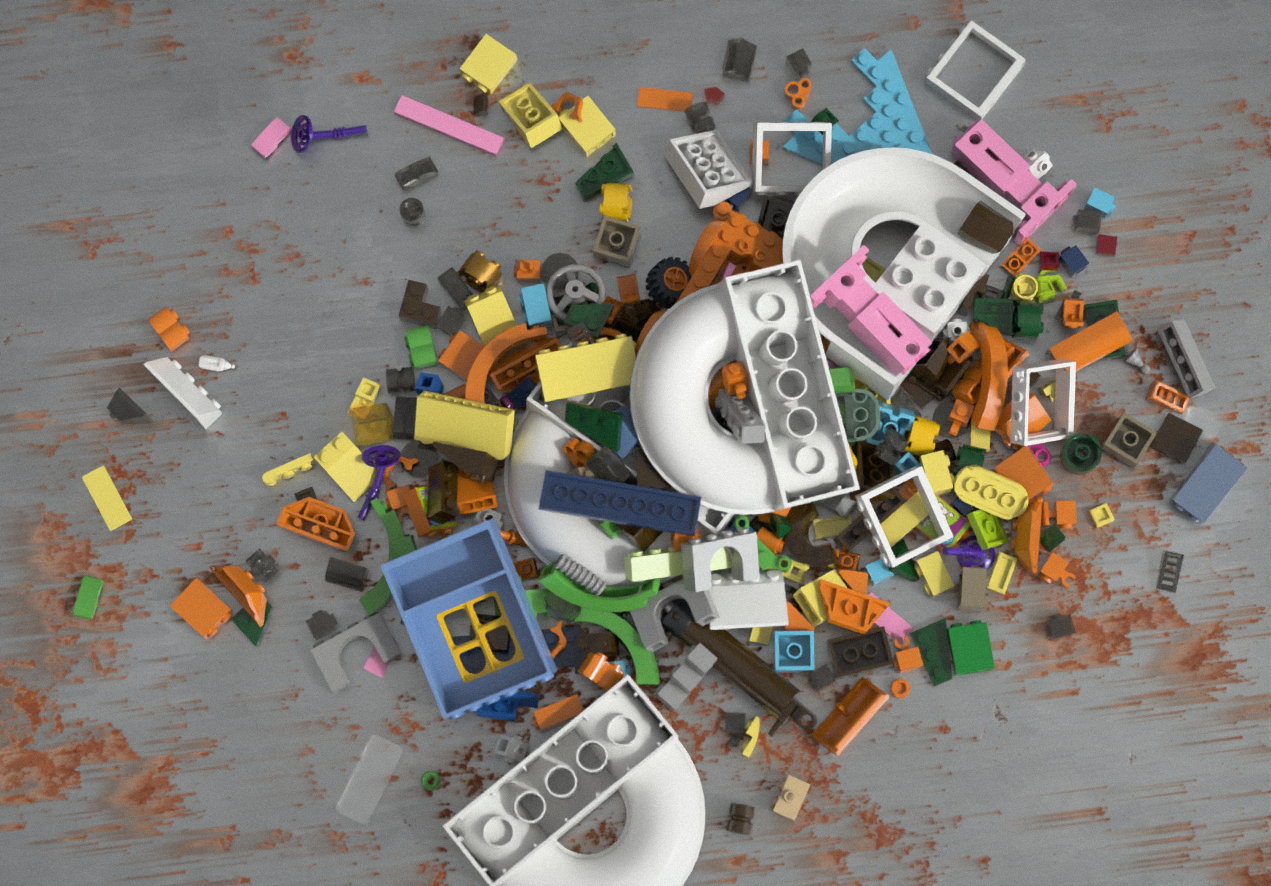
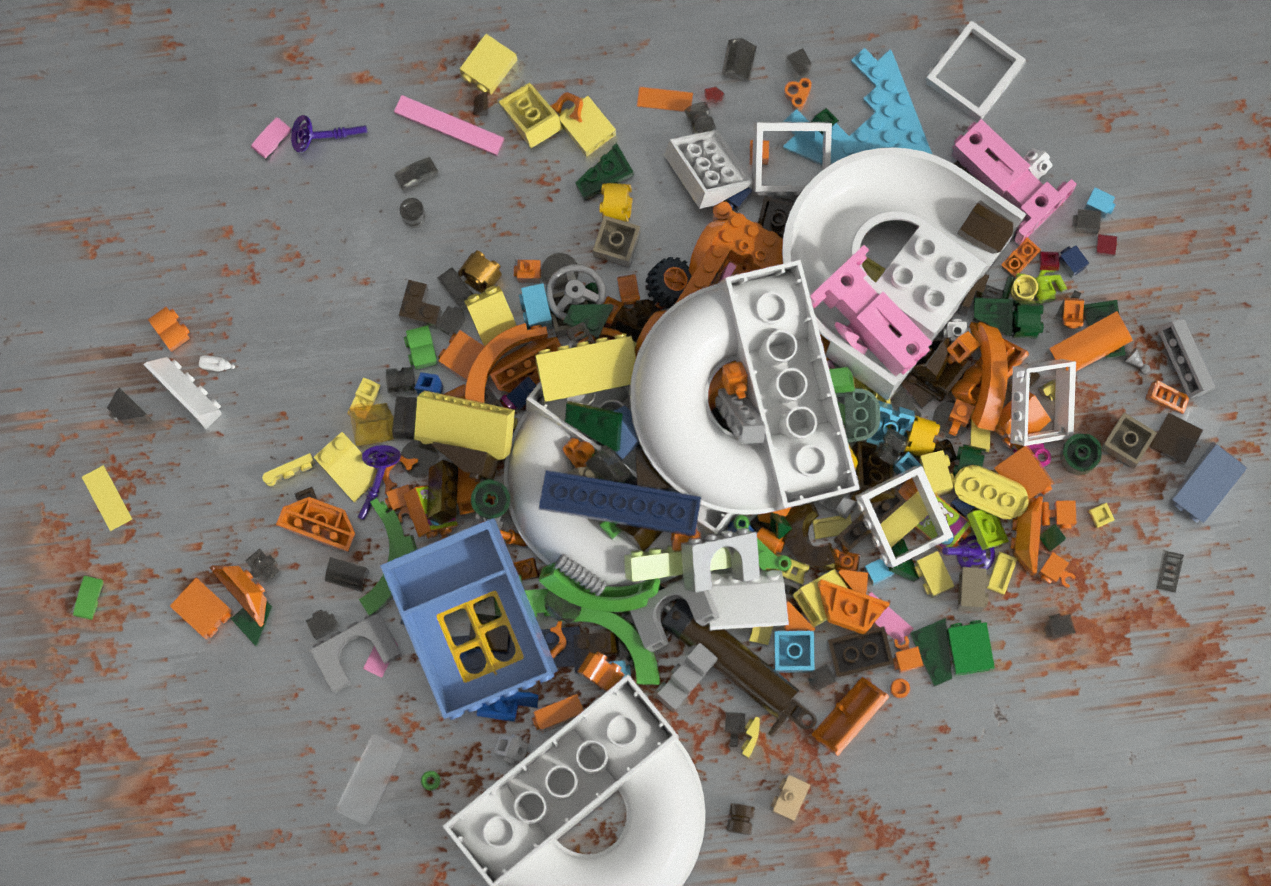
(501, 502): none -> dark green brick
(851, 337): none -> bright pink slope

